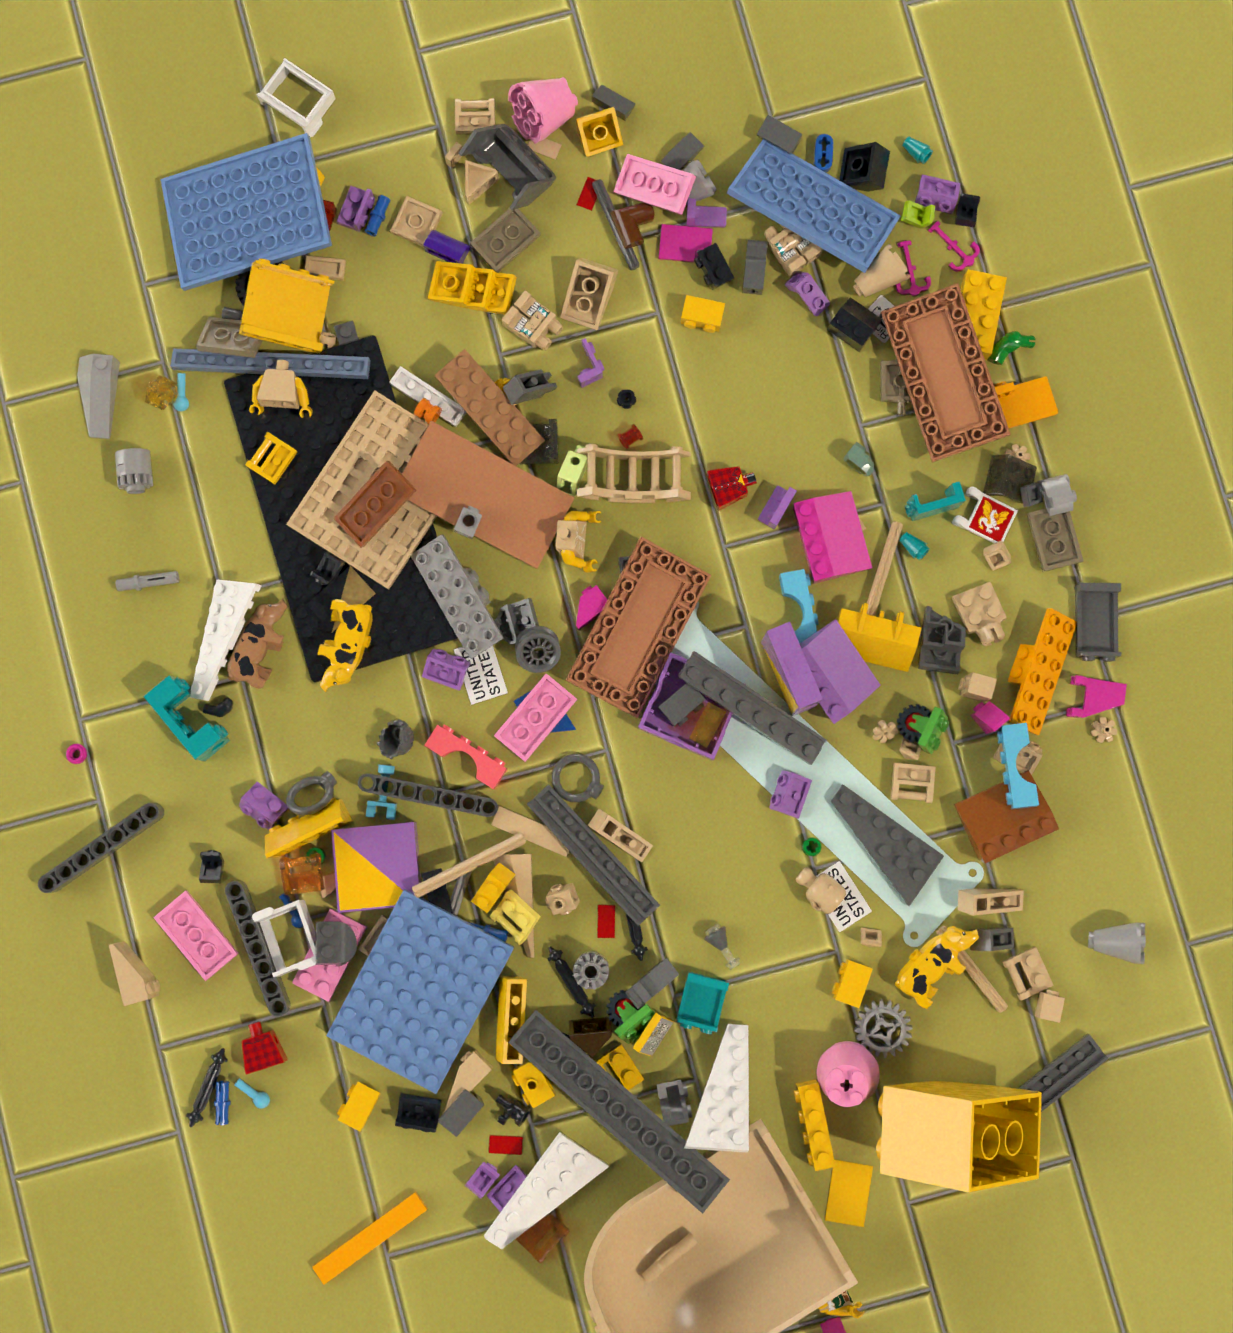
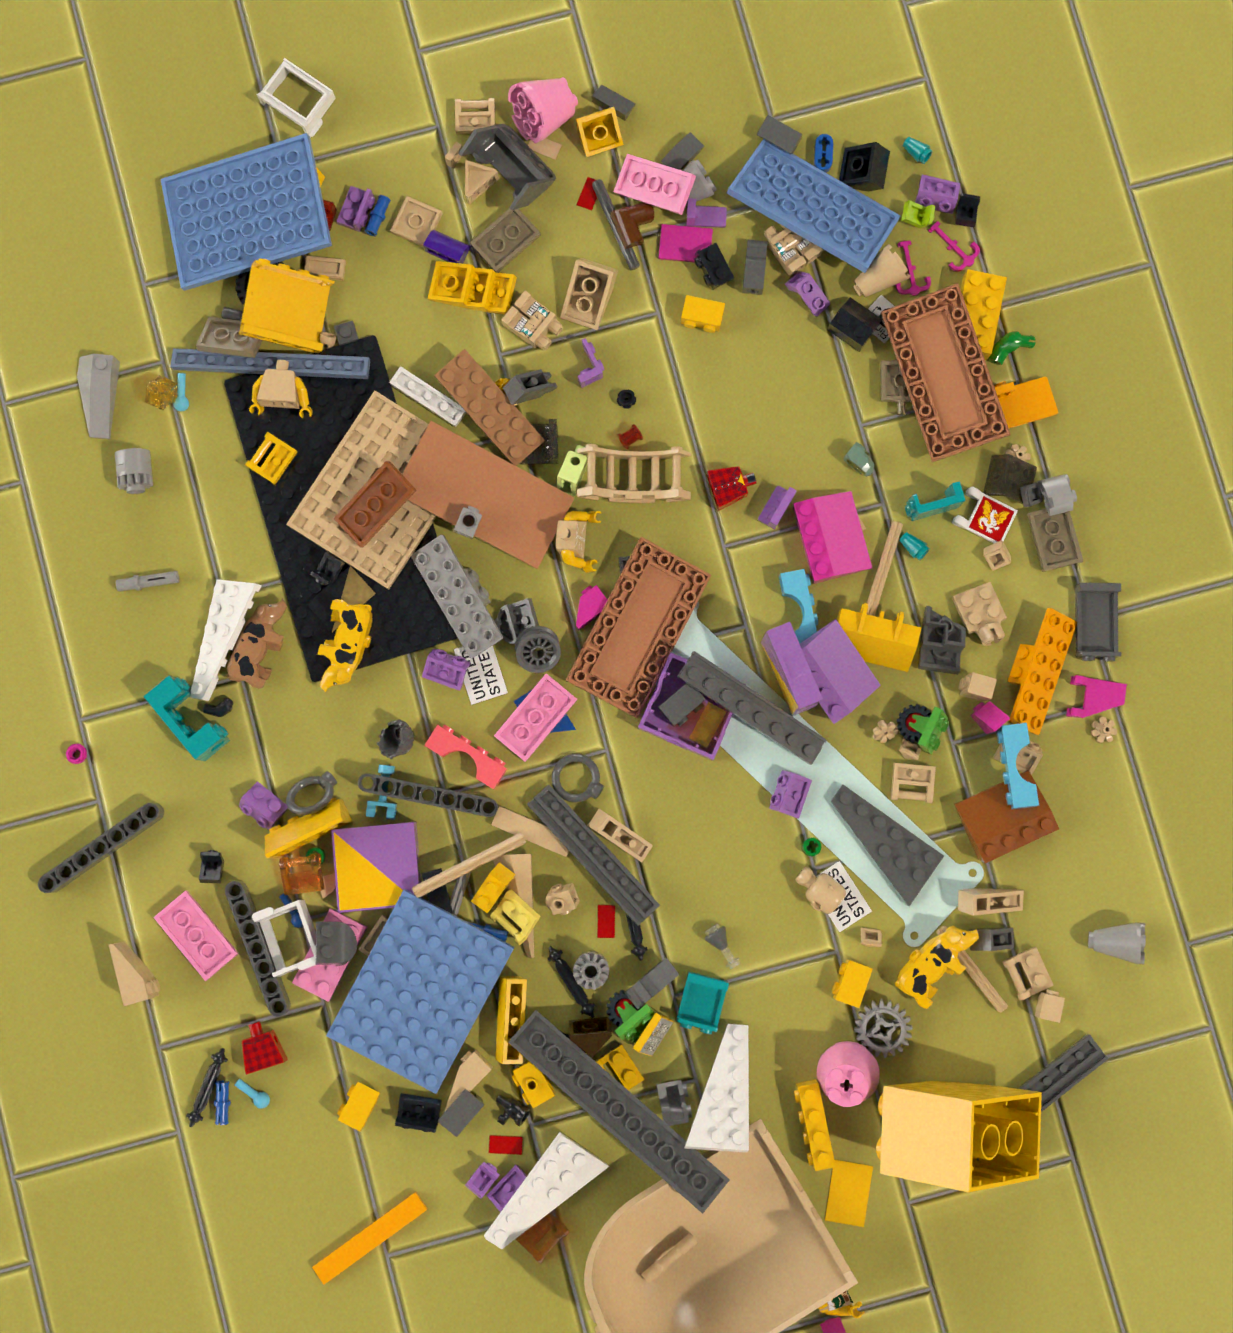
(427, 411): orange wheel -> none

